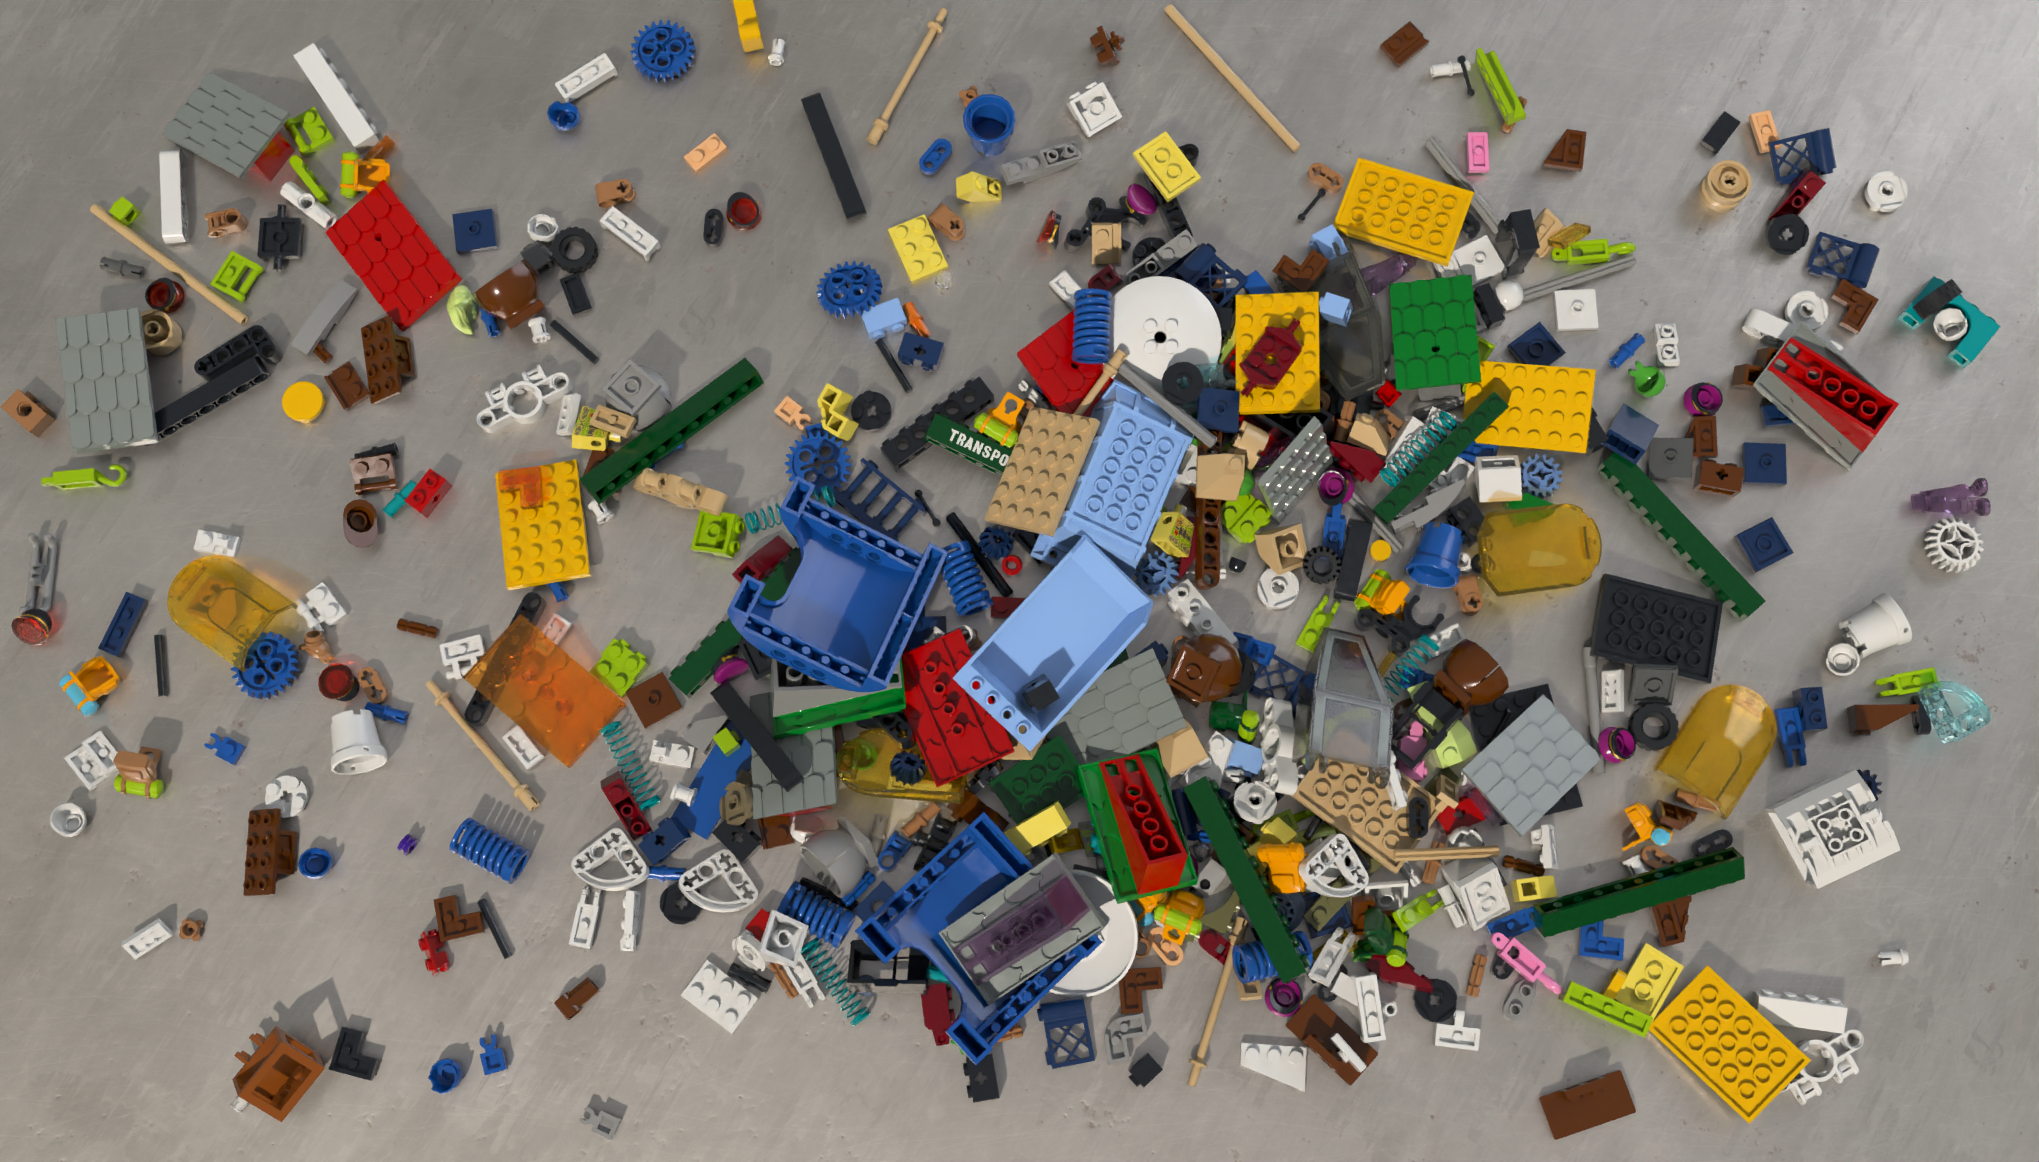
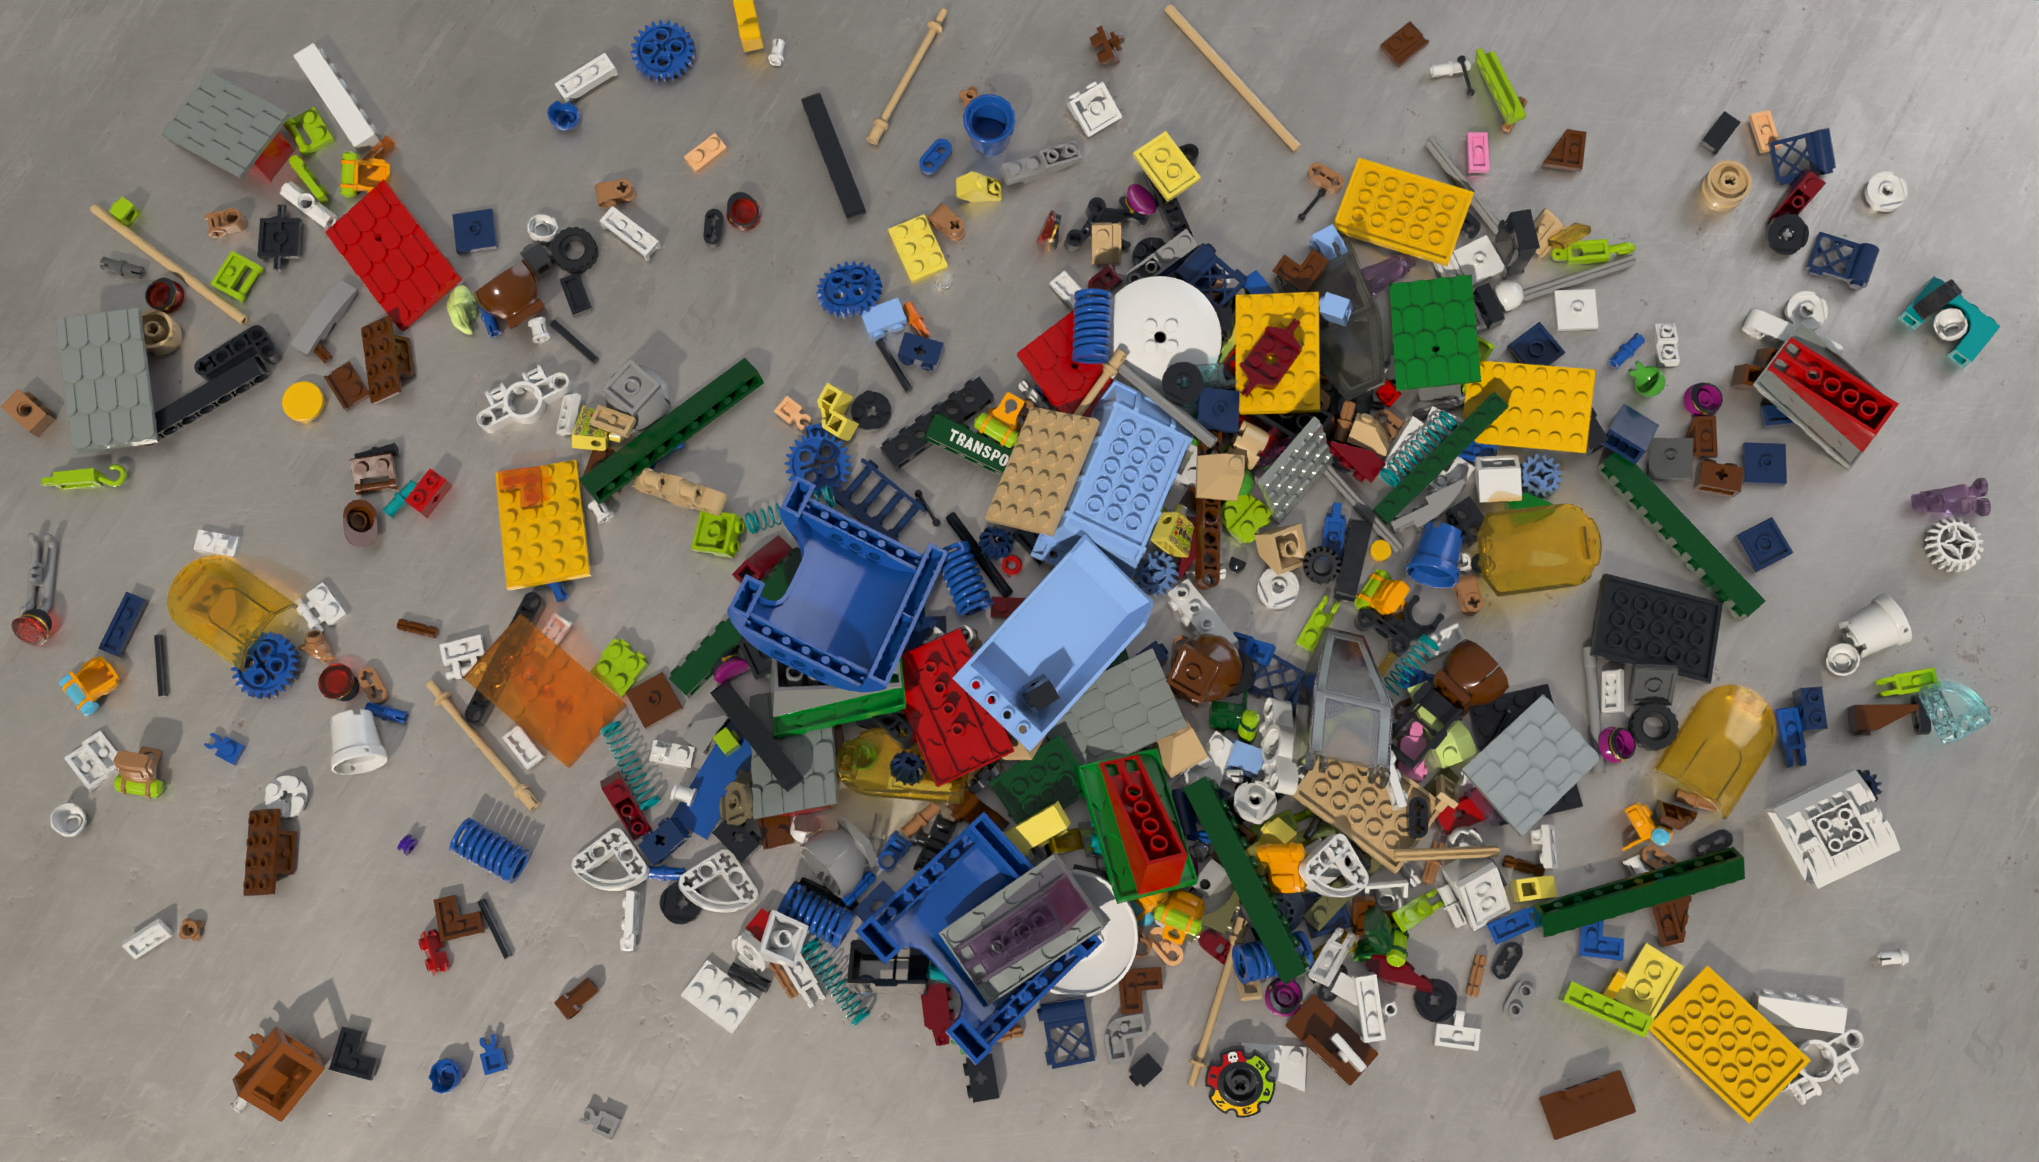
(174, 196): white beam -> none
(315, 863): blue hair -> none
(585, 919): white hinge -> none
(1240, 1097): none -> black piece
(1335, 487): magenta piece -> none
(1526, 963): bright pink piece -> none
(1858, 302): reddish brown plate -> none

